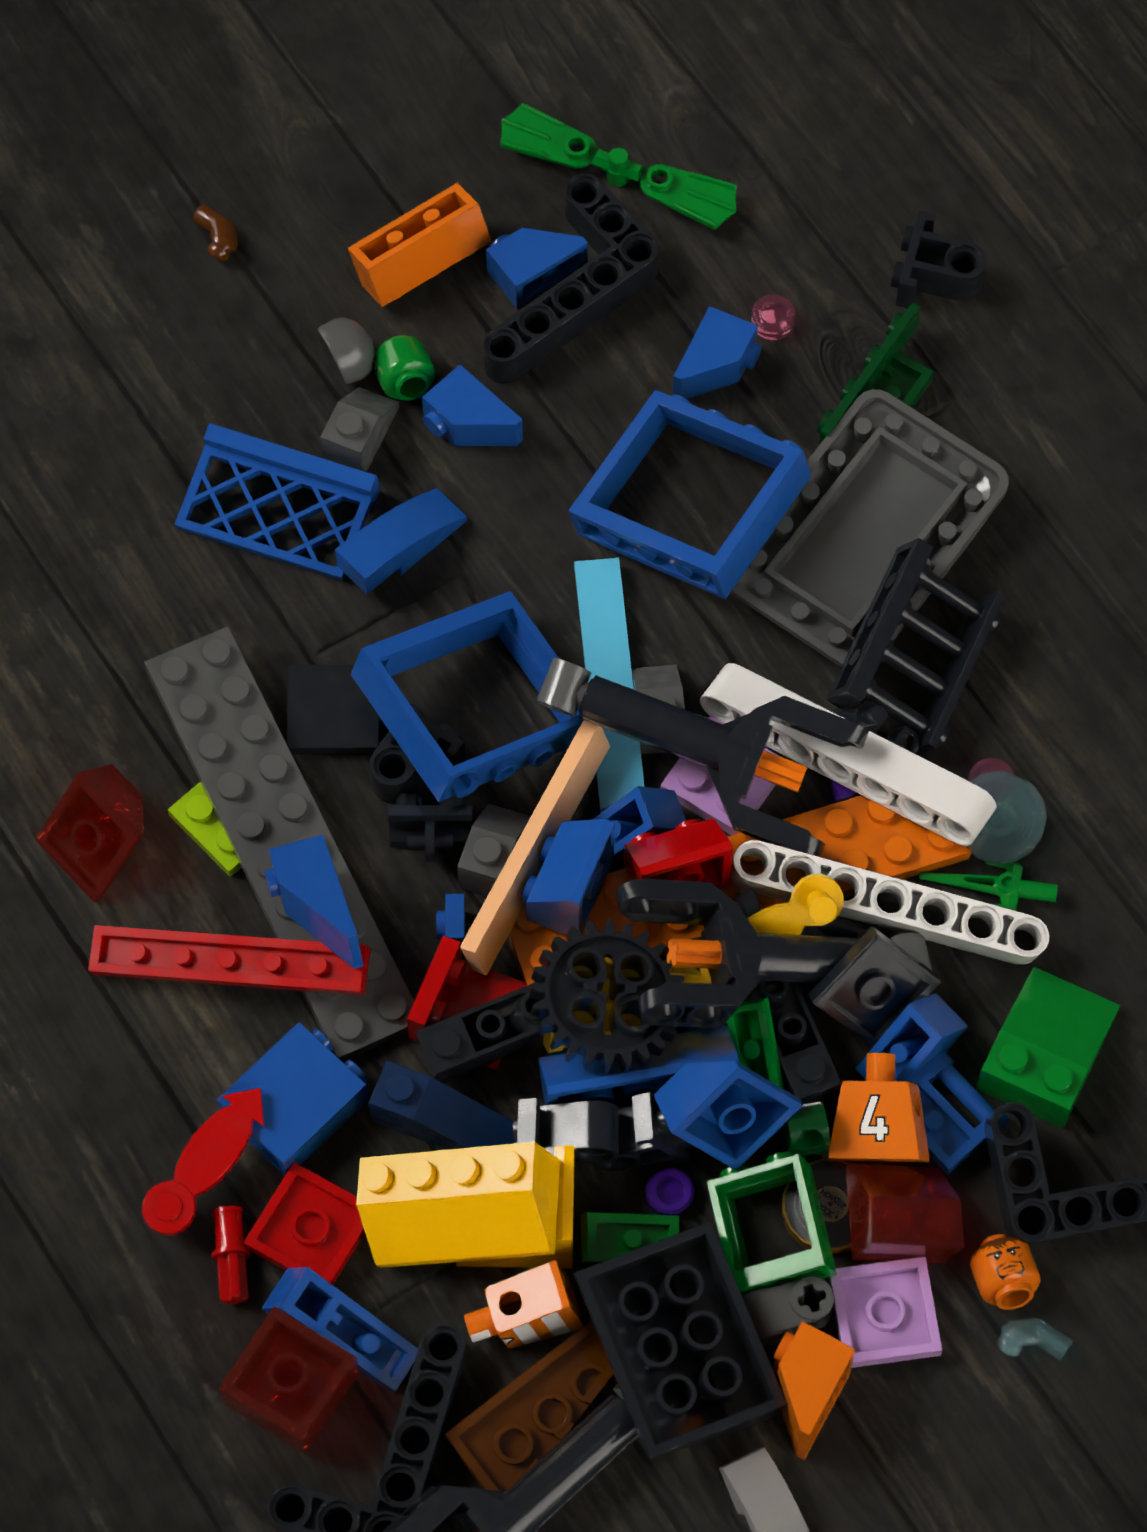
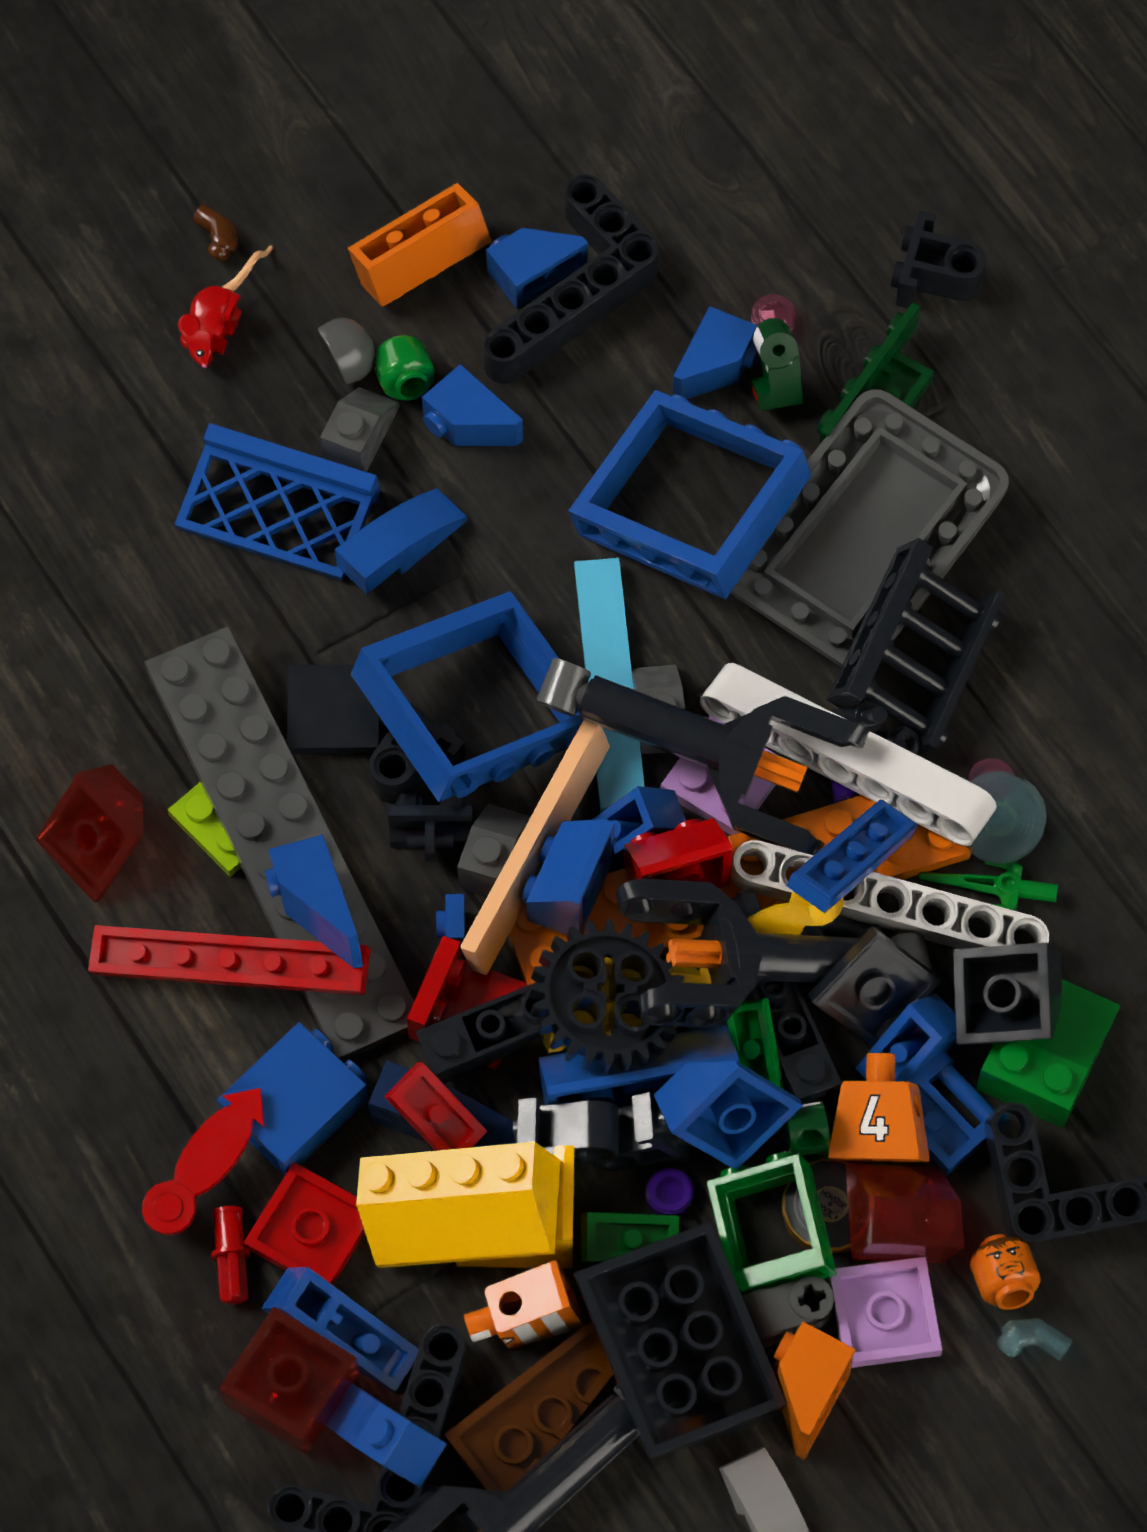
(213, 316): none -> red animal
(385, 1435): none -> blue slope
(434, 1110): none -> red plate
(549, 139): green piece -> none
(780, 366): none -> dark green leg
(852, 855): none -> blue tile
(1007, 993): none -> black slope

